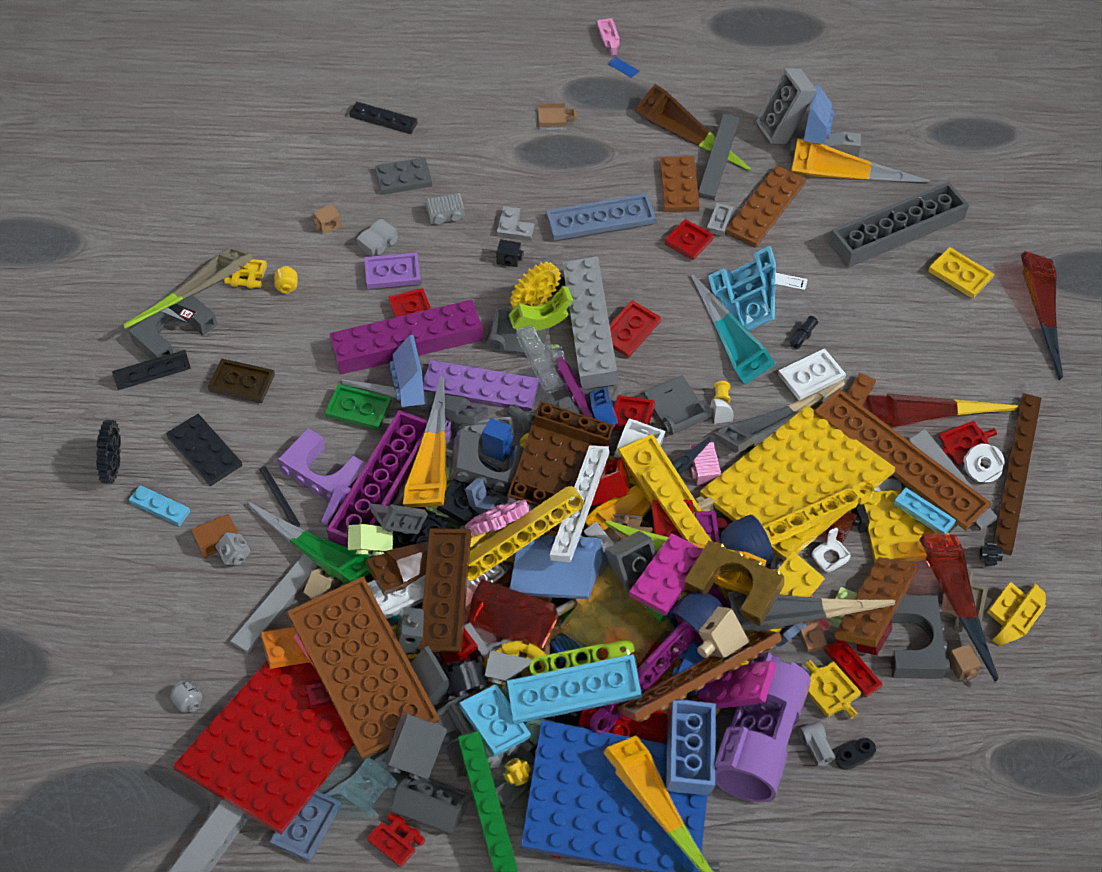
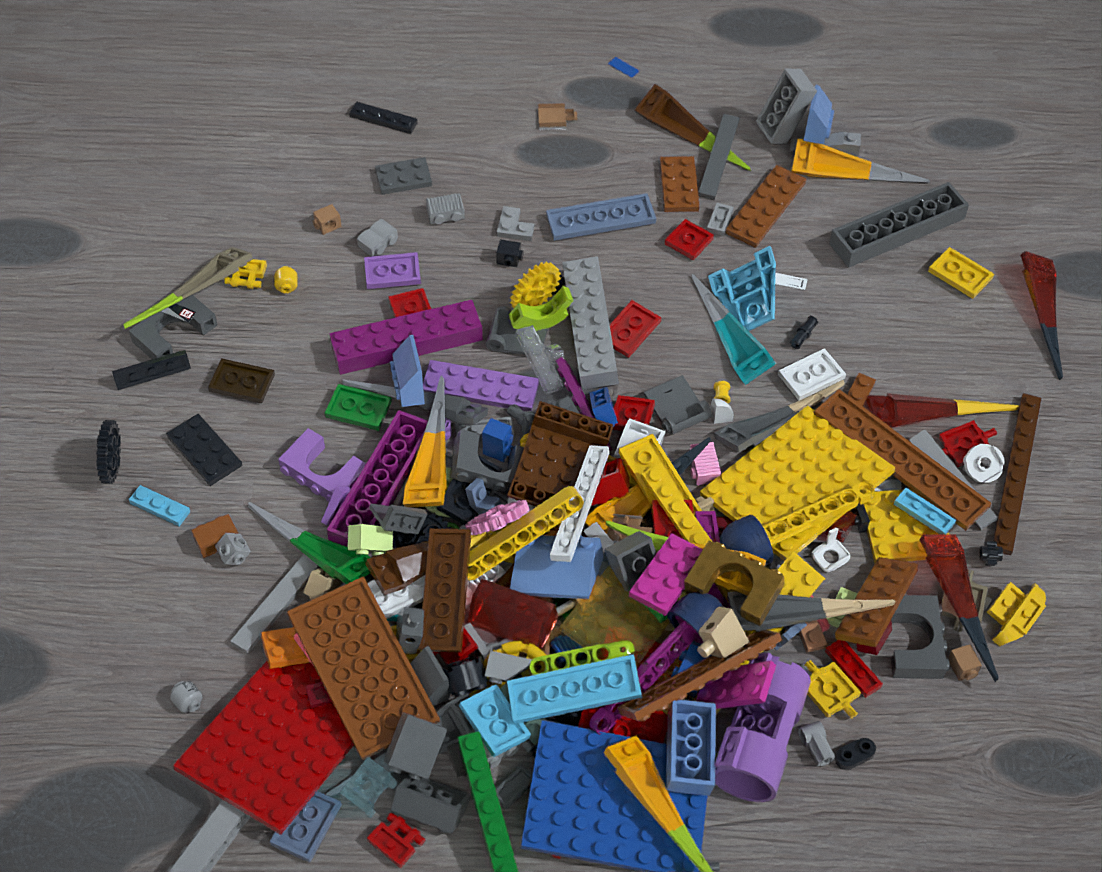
(279, 496): black bar -> none
(517, 771): yellow gear -> none
(609, 35): bright pink hinge -> none

